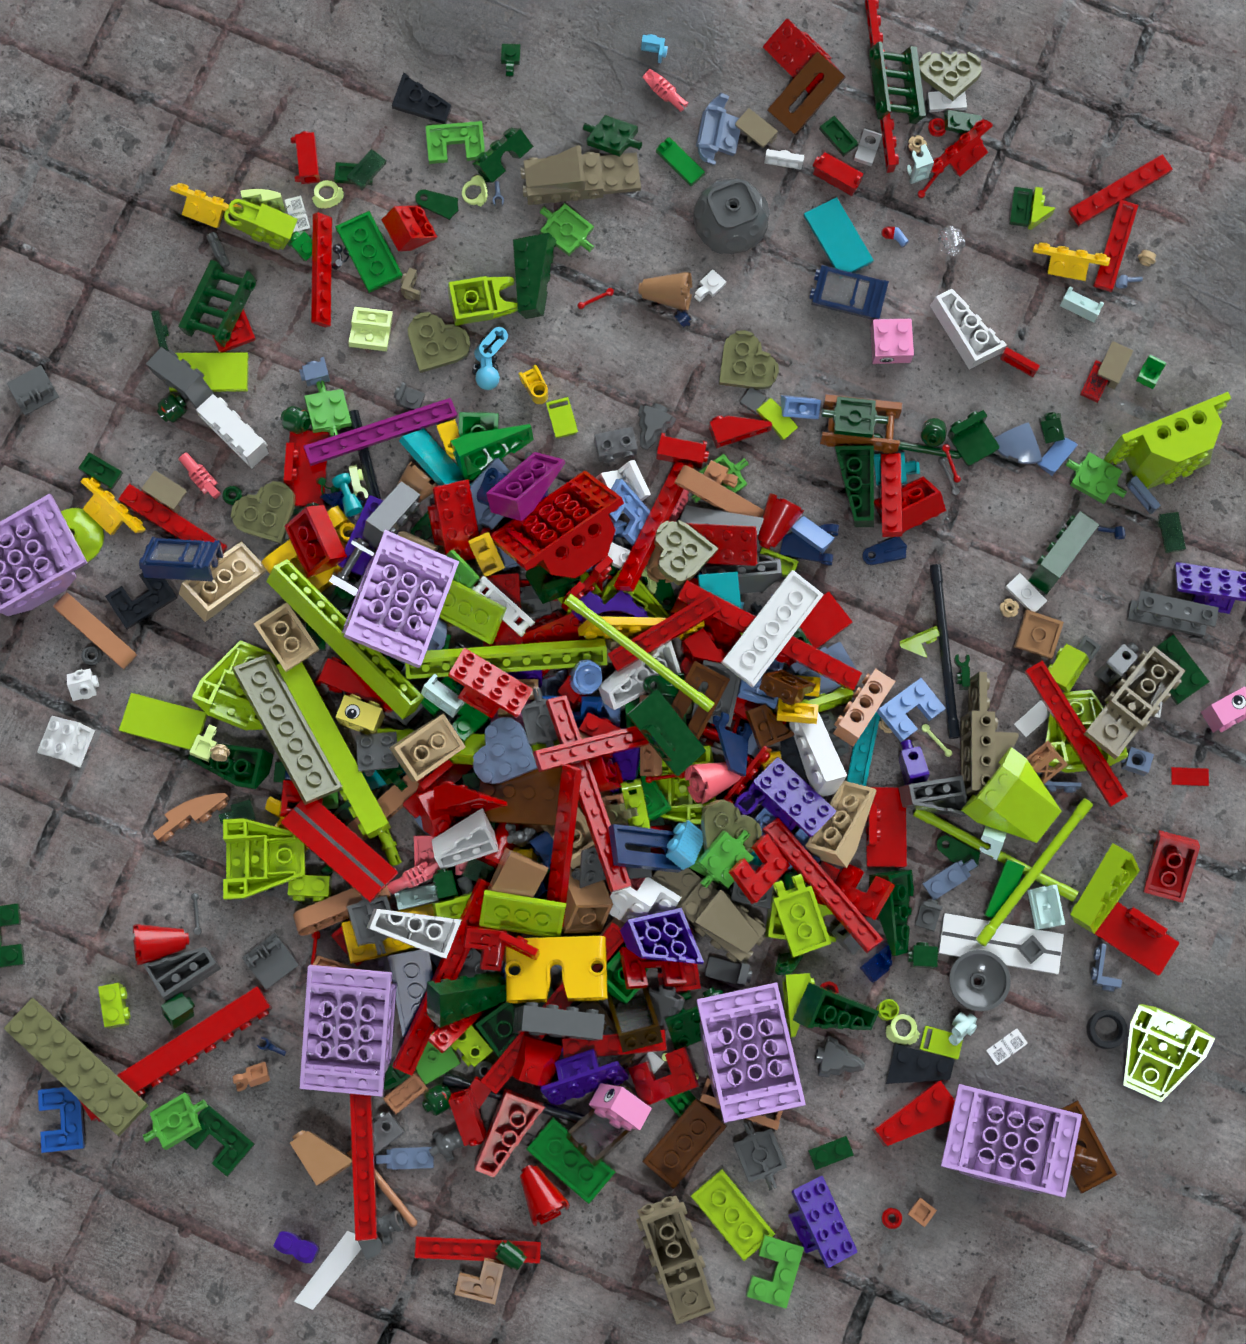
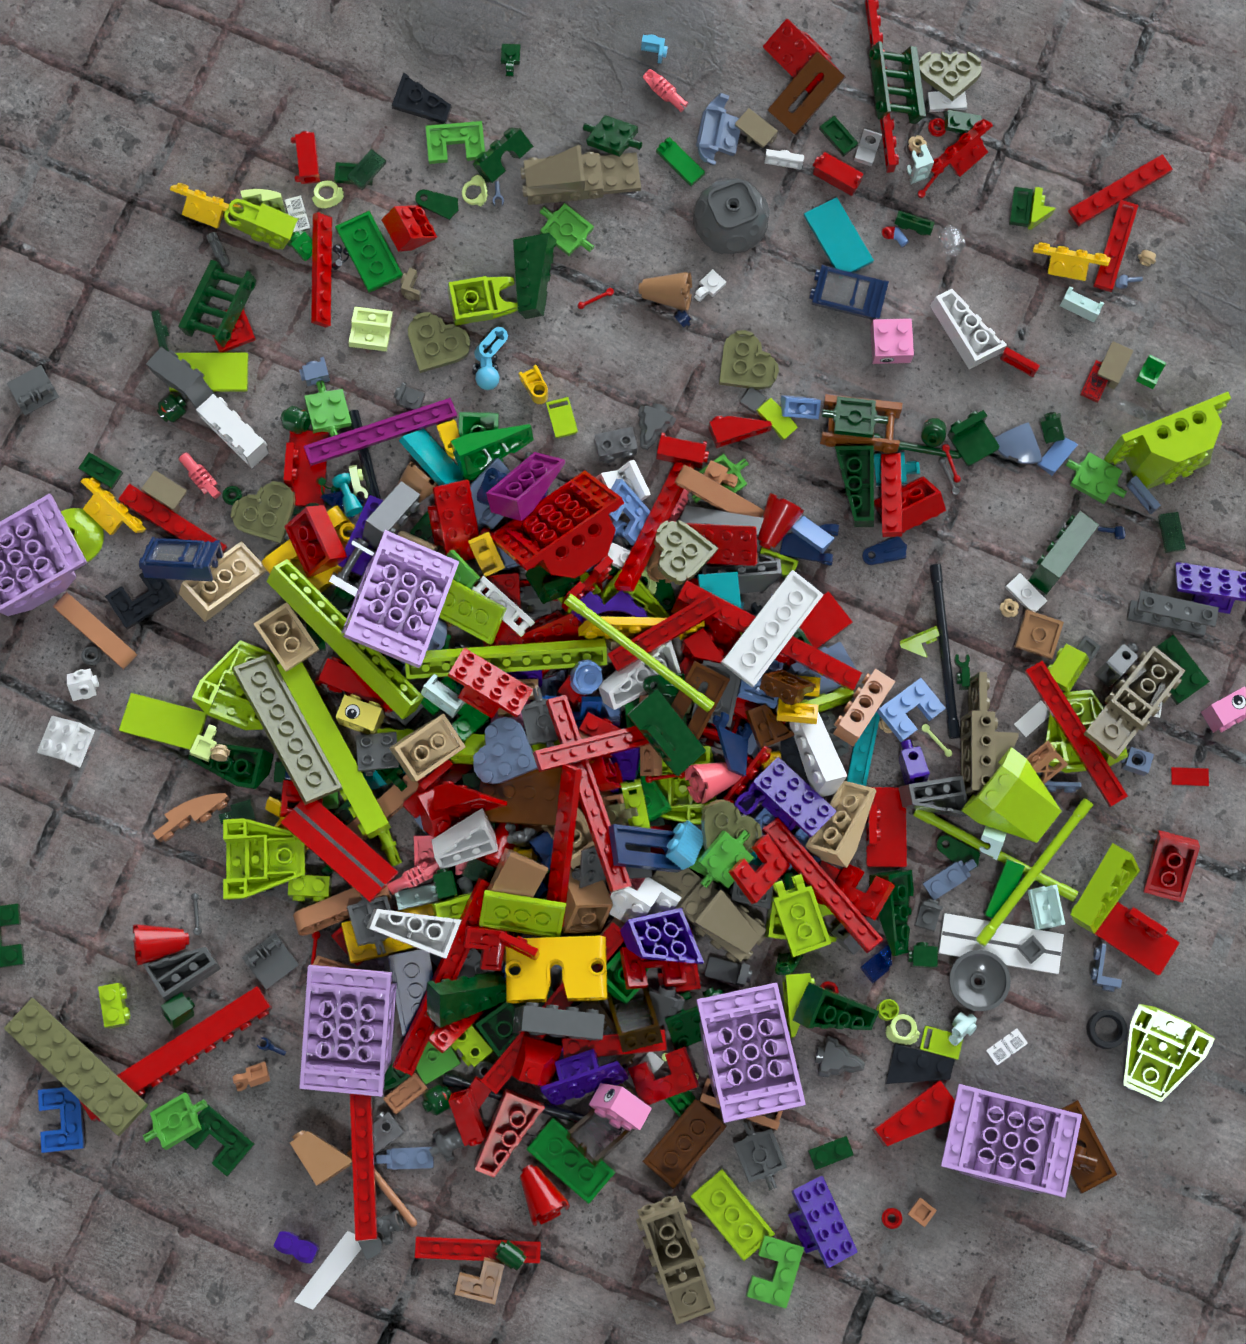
(918, 224): none -> dark green plate

